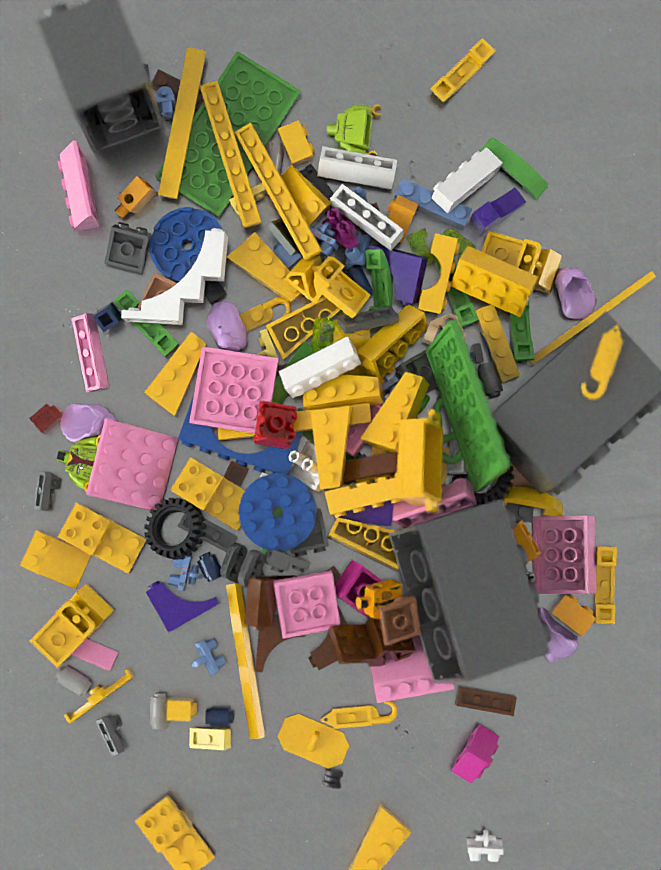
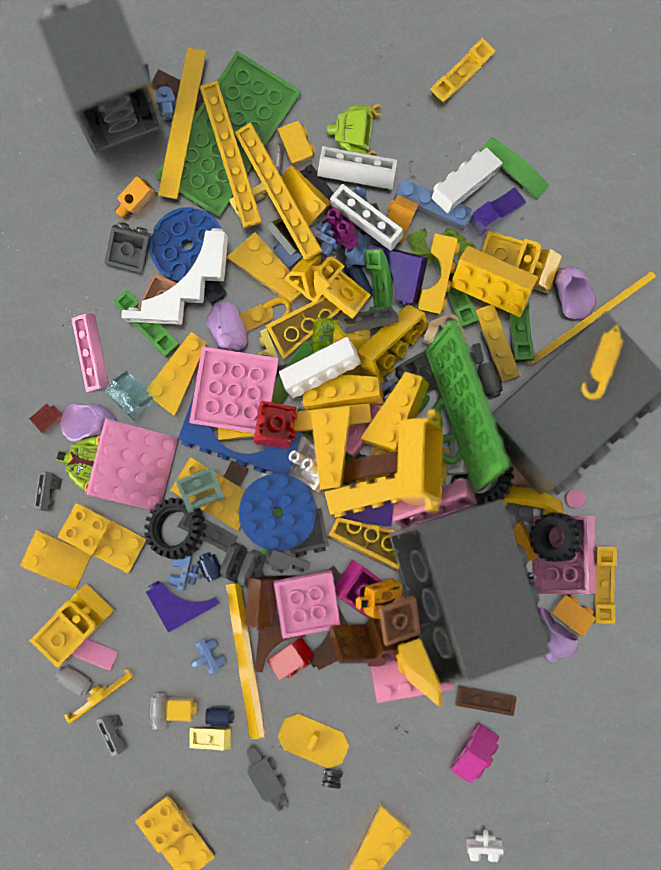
(78, 188): bright pink slope -> none
(107, 317): dark blue brick -> none
(129, 395): none -> clear light blue slope
(198, 483): none -> sand green plate
(266, 780): none -> dark grey hinge
(290, 658): none -> brick
(359, 716): yellow plate -> none
(418, 670): none -> yellow slope
(542, 542): none -> black tyre
(575, 498): none -> bright pink tile

